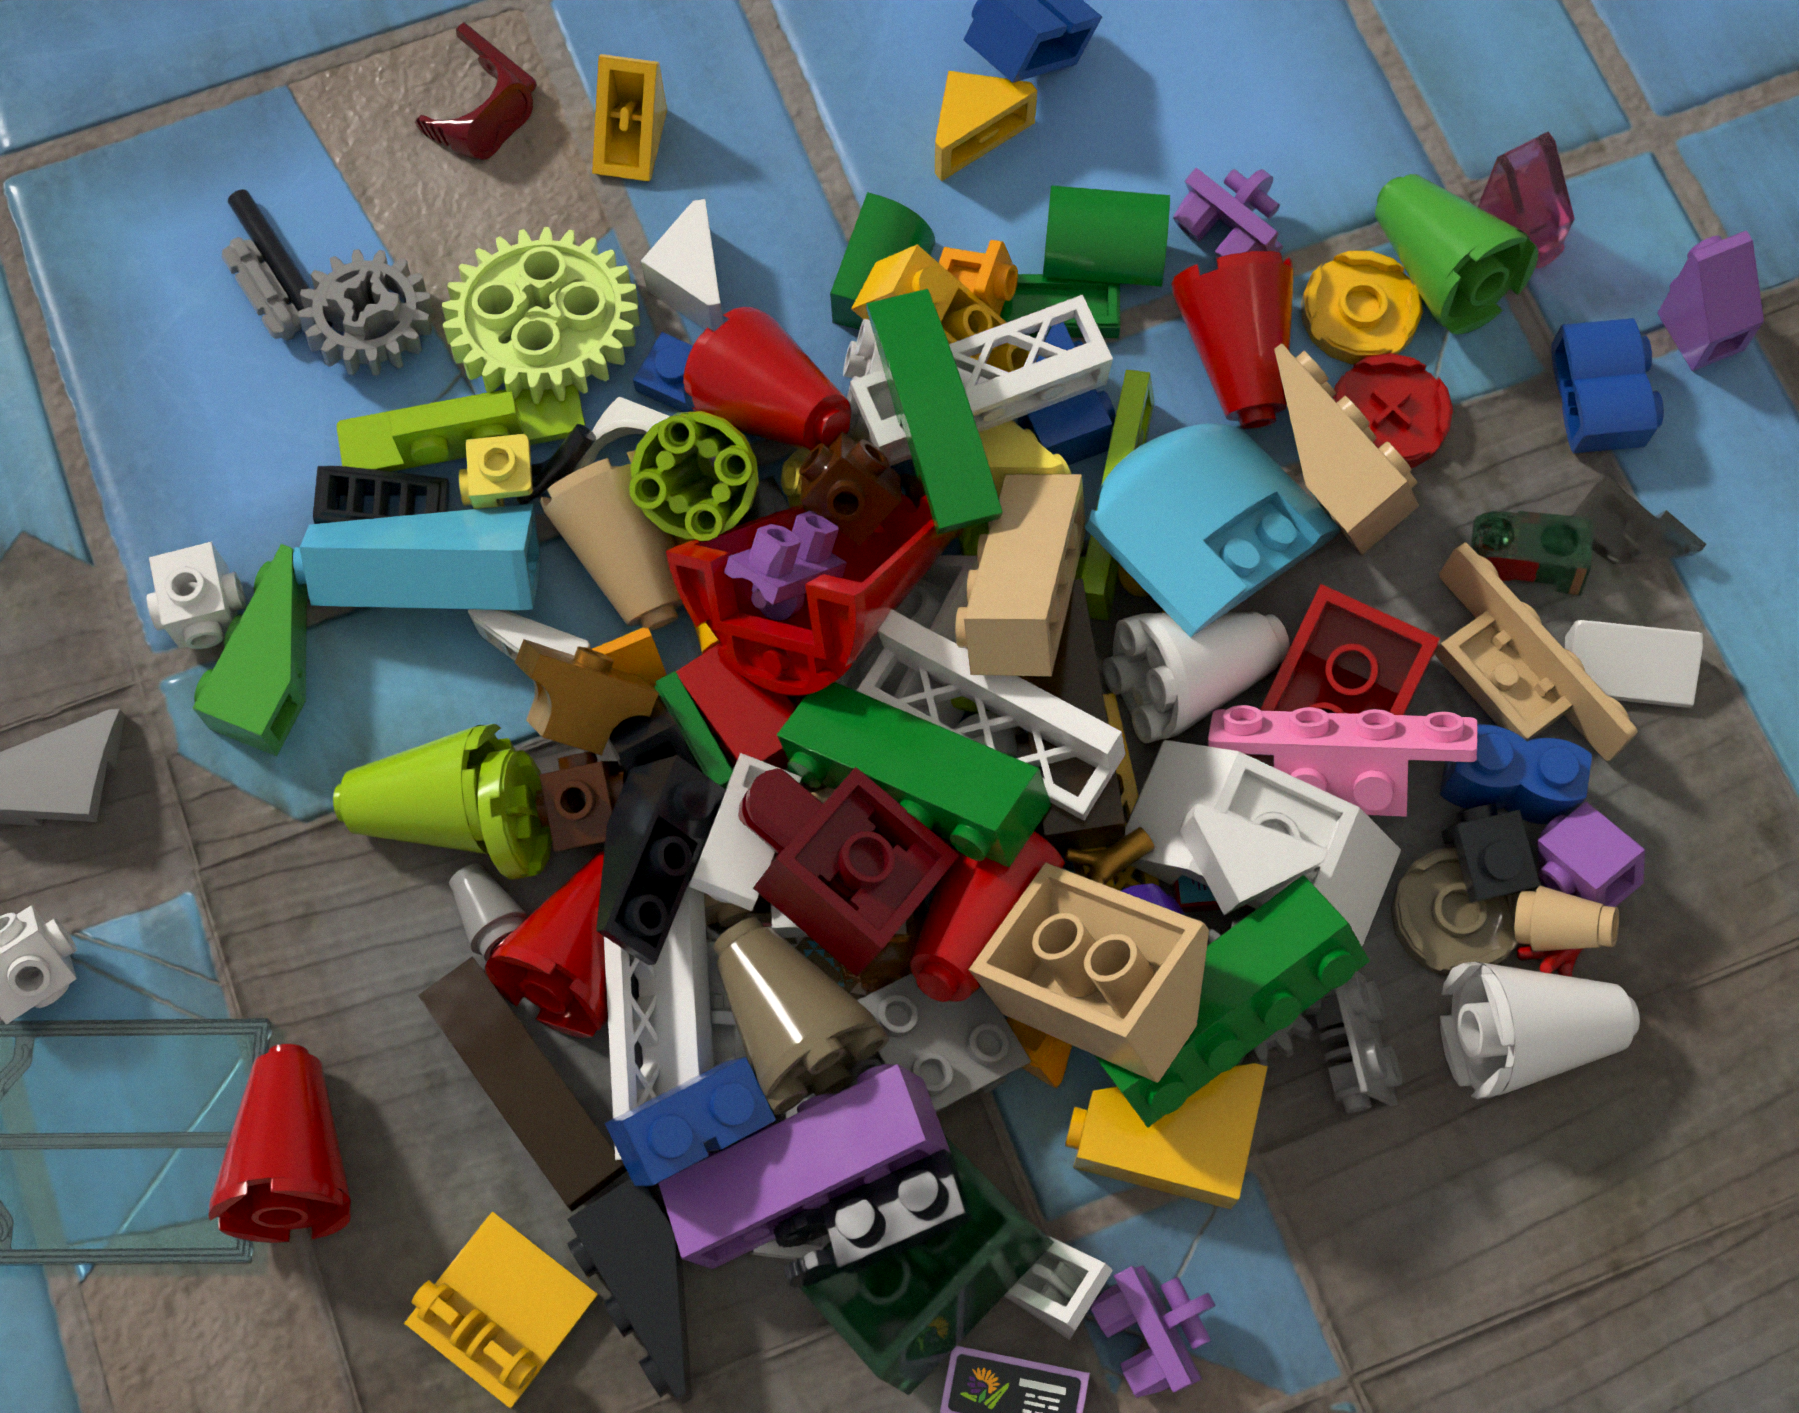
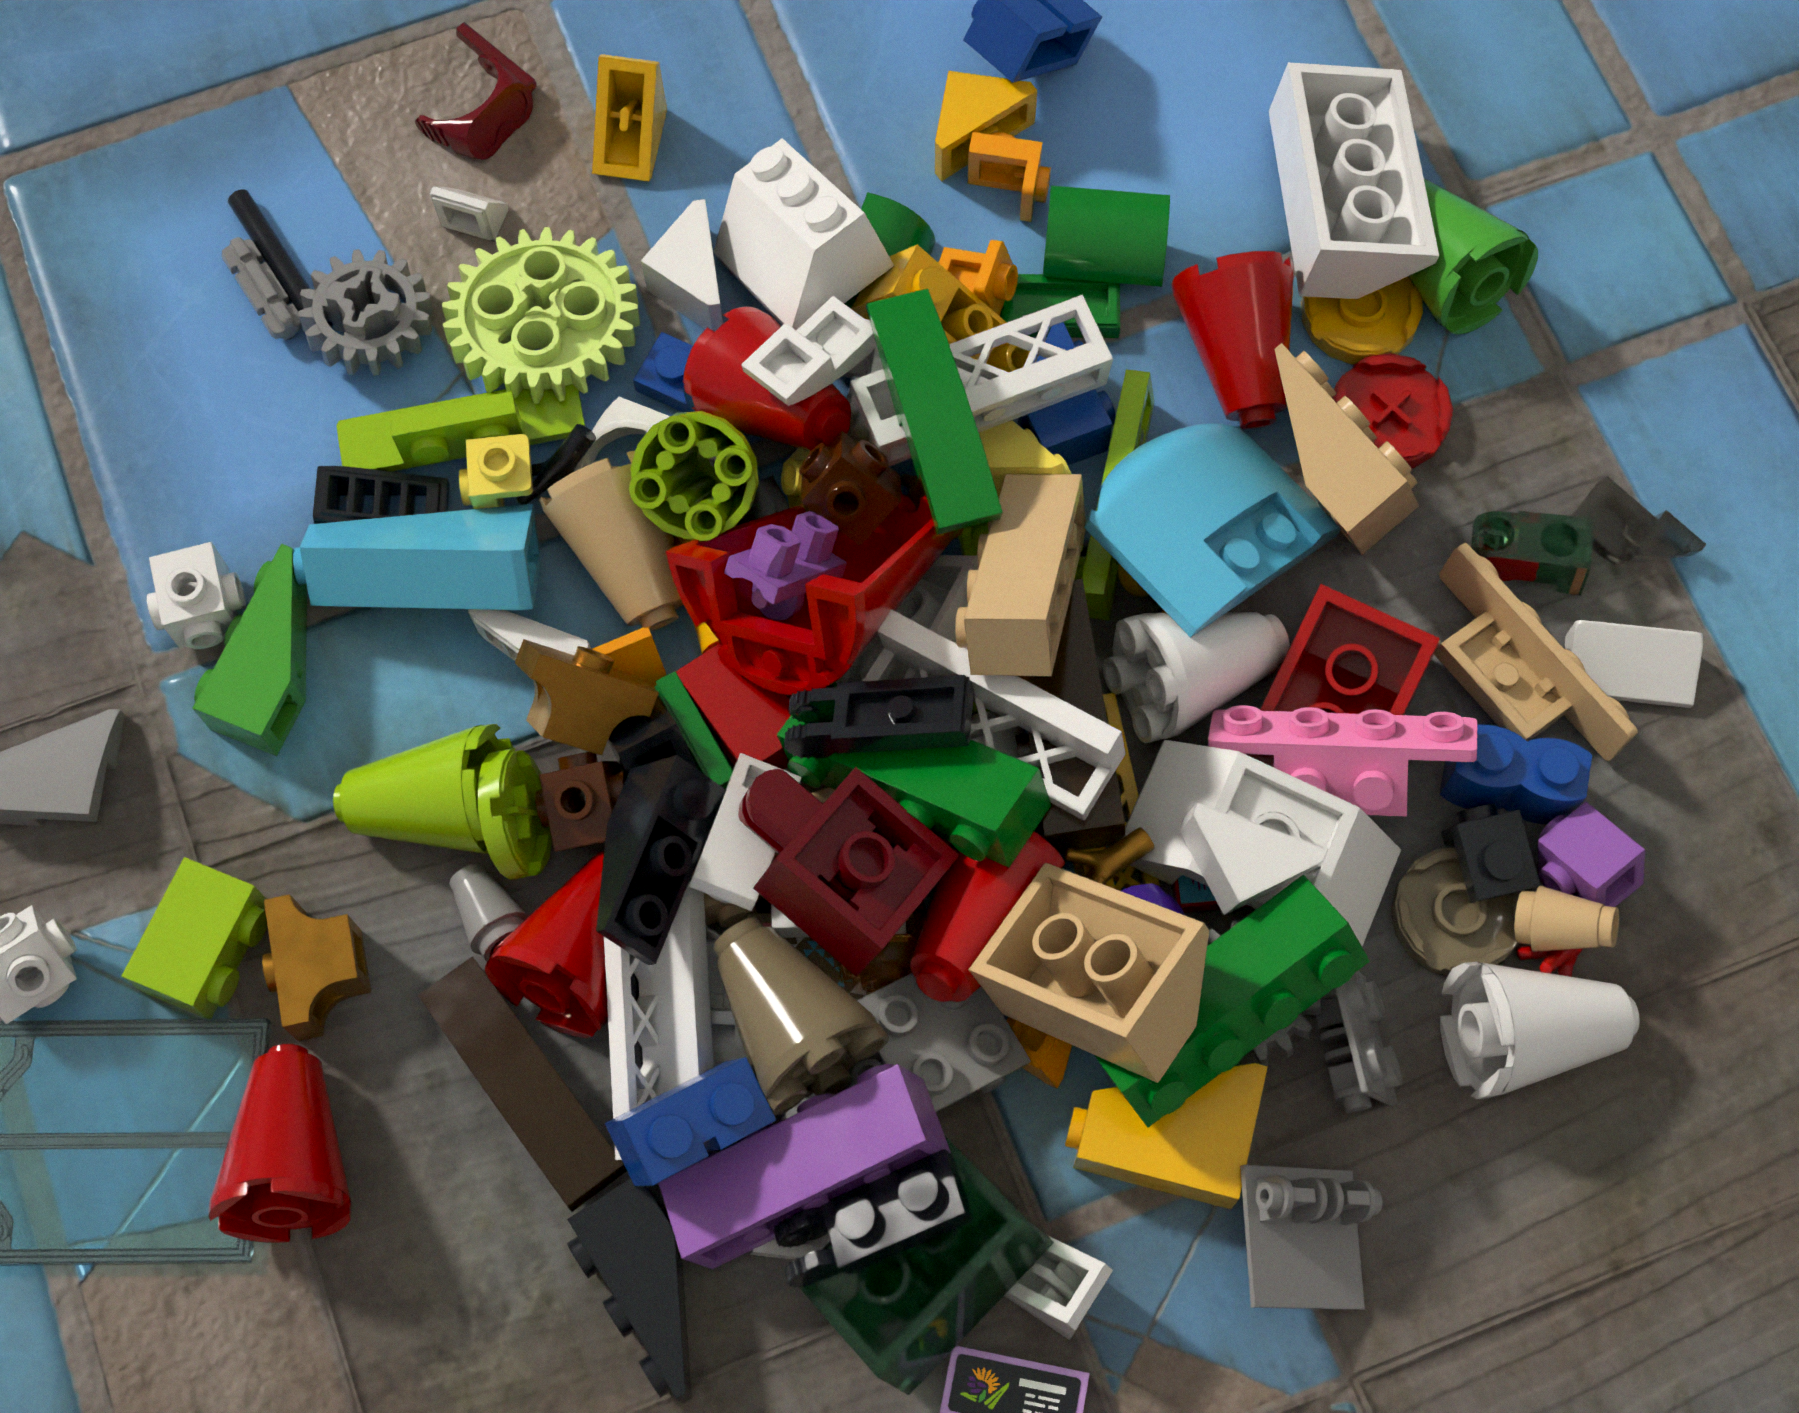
(198, 939): none -> lime brick
(311, 965): none -> pearl gold brick
(468, 212): none -> white slope
(500, 1309): yellow hinge -> none
(796, 237): none -> white slope
(814, 356): none -> white slope
(881, 716): none -> black hinge
(1009, 164): none -> light orange bracket
(1137, 1301): medium lavender hips -> none
(1210, 202): medium lavender hips -> none
(1305, 1236): none -> light grey hinge
(1350, 179): none -> white slope
(1532, 195): clear pink slope -> none
(1605, 385): blue brick -> none
(1714, 301): medium lavender slope -> none

